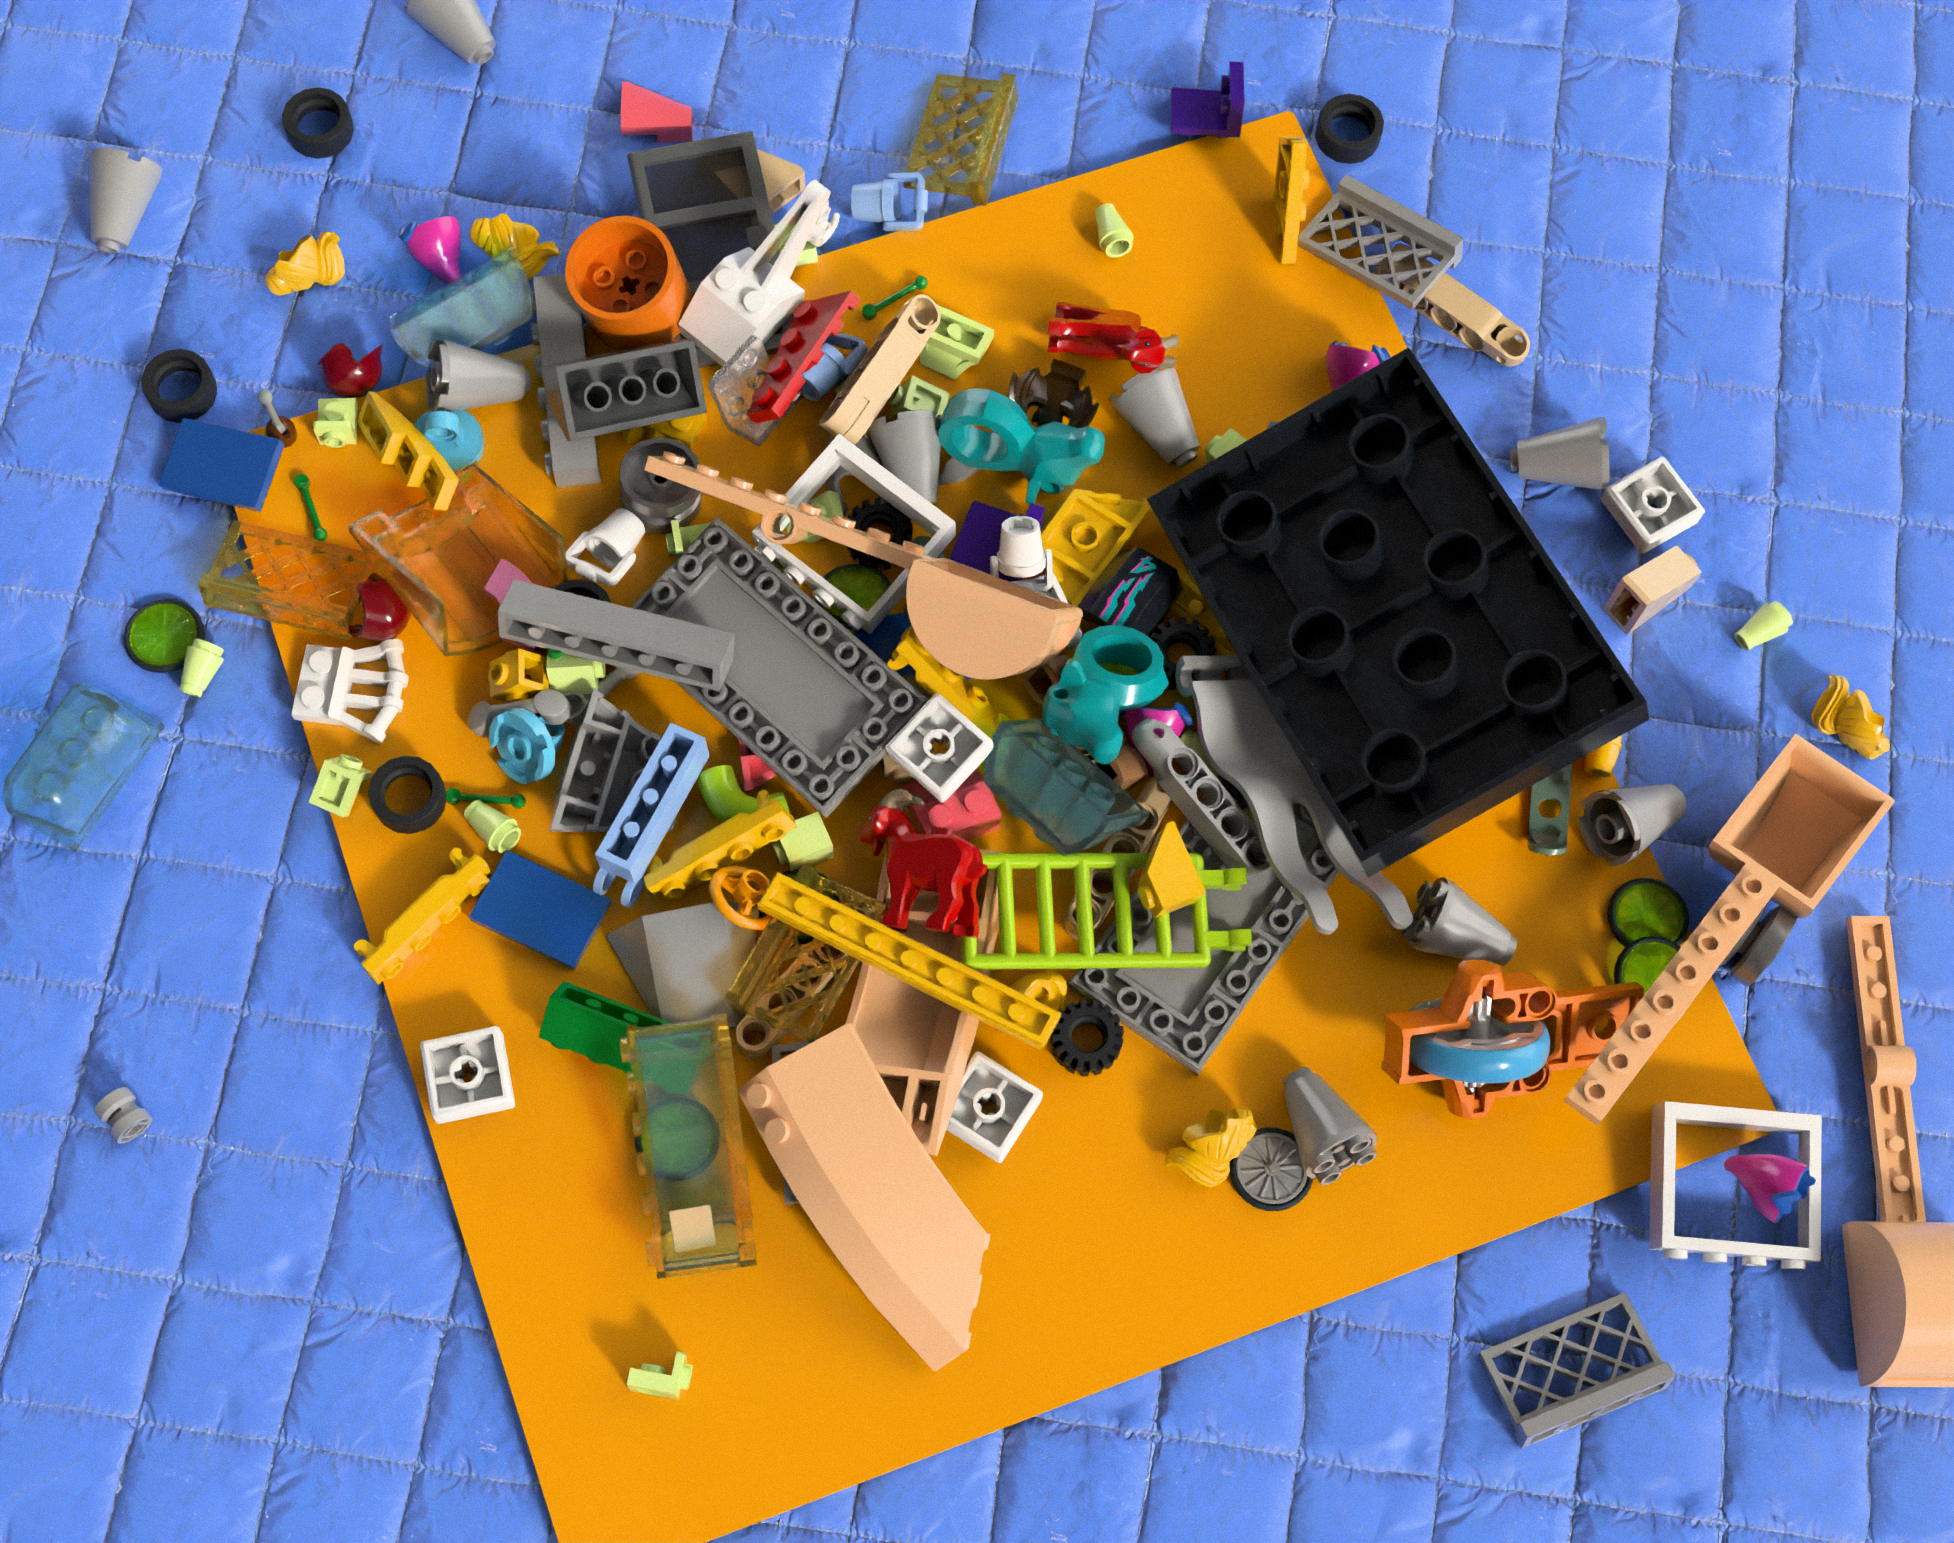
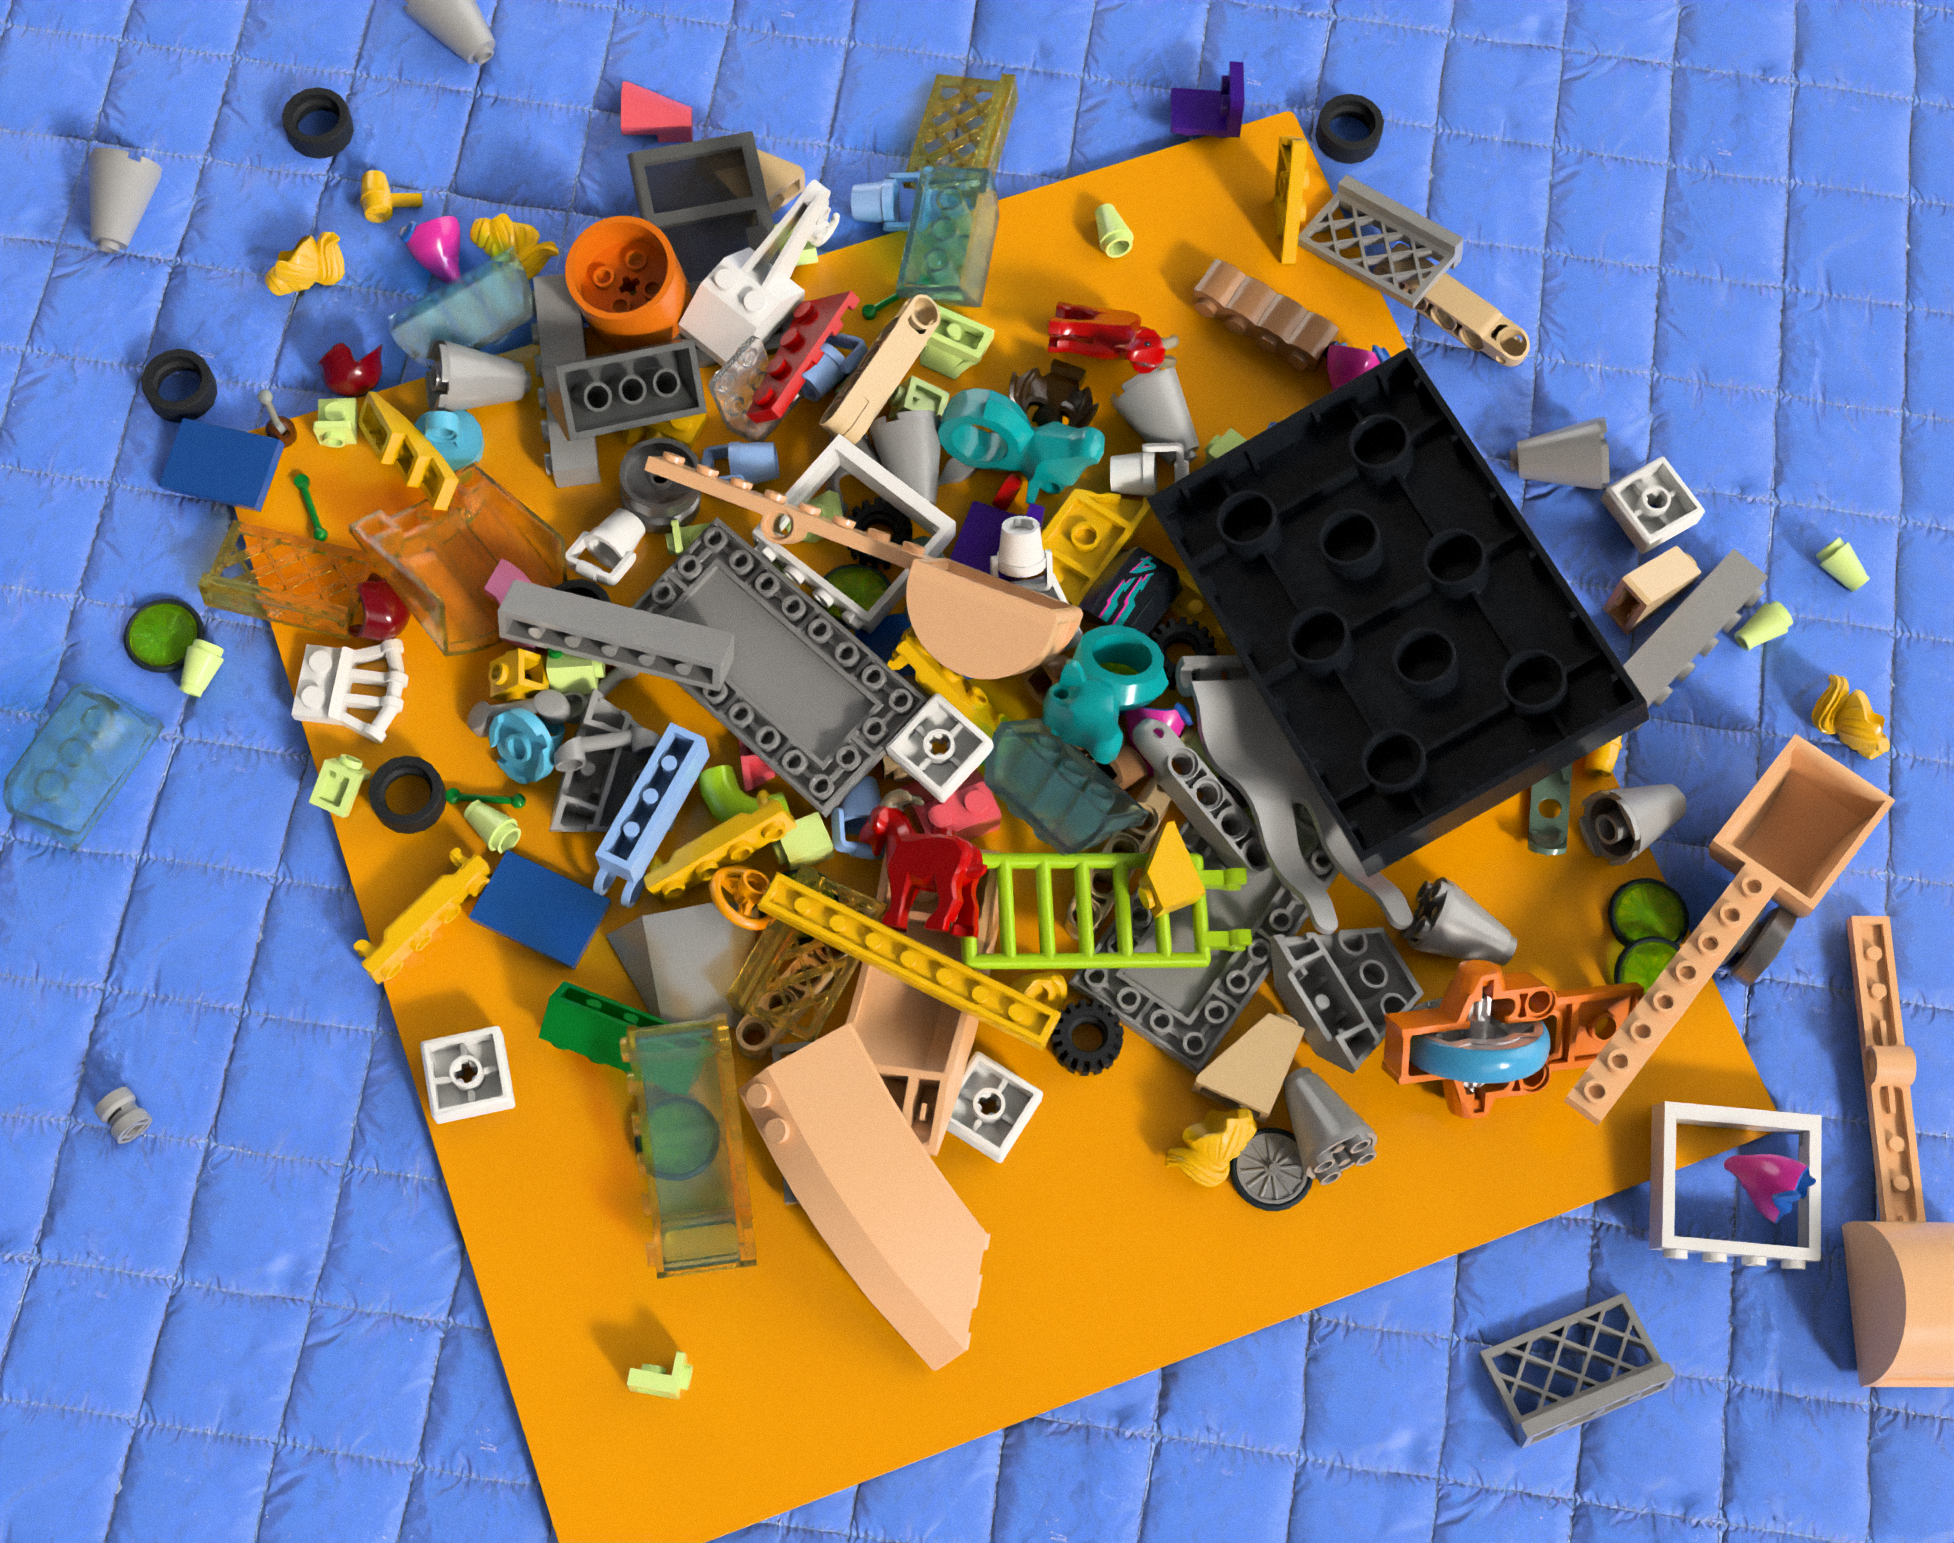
(379, 201): none -> yellow piece
(572, 757): none -> light grey bar
(692, 1228): tan tile -> none
(748, 461): none -> light blue piece
(851, 817): none -> light blue piece
(950, 236): none -> clear light blue windscreen
(1007, 492): none -> red tile
(1138, 471): none -> white piece
(1253, 1066): none -> tan slope
(1260, 313): none -> medium nougat brick
(1342, 989): none -> light grey wedge
(1694, 626): none -> light grey brick
(1843, 564): none -> yellowish green cone

